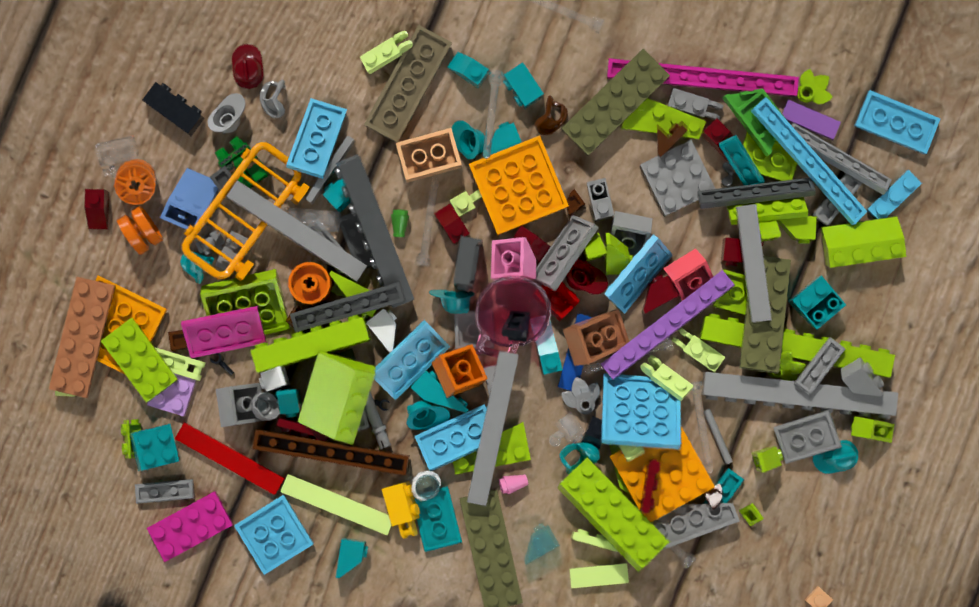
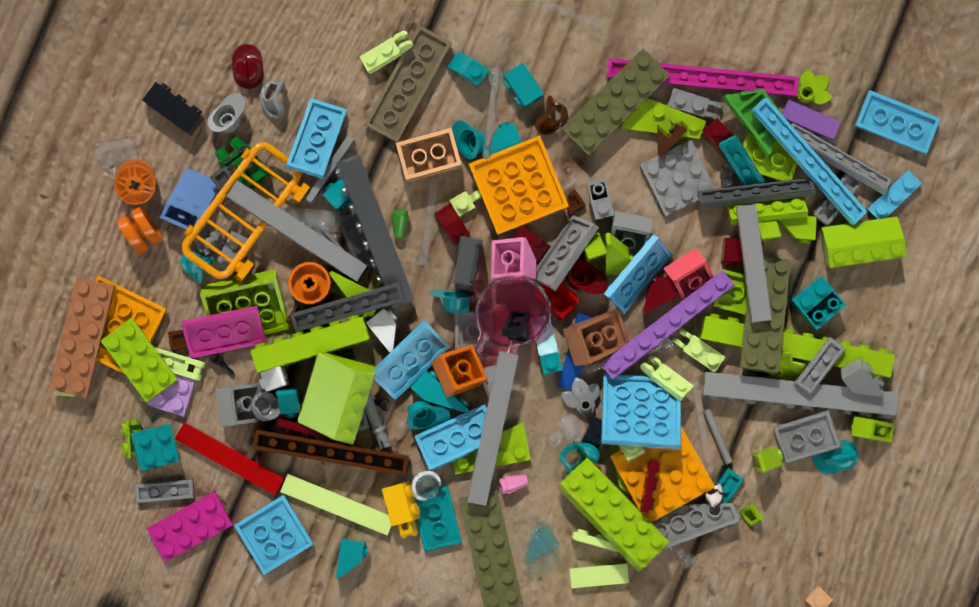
(97, 208): dark red slope -> none

